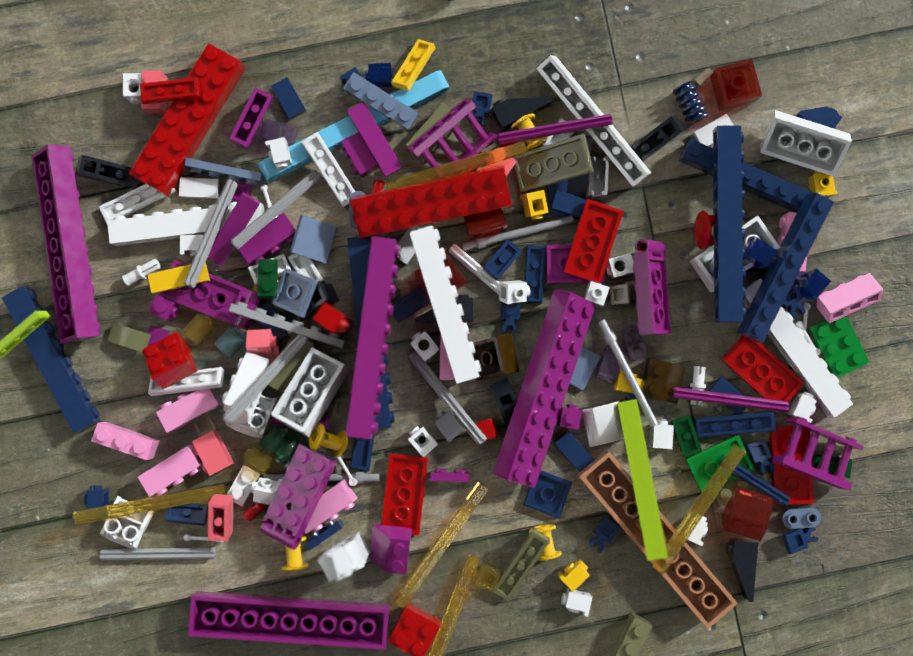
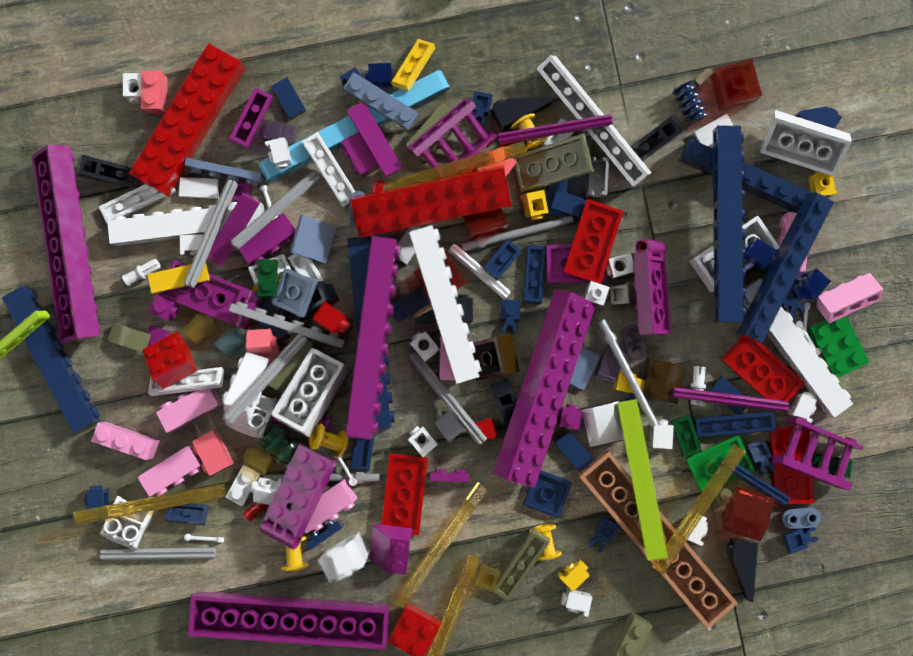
(170, 90): red tile -> none
(220, 517): coral brick -> none
(513, 291): white brick -> none
(703, 230): red dish -> none

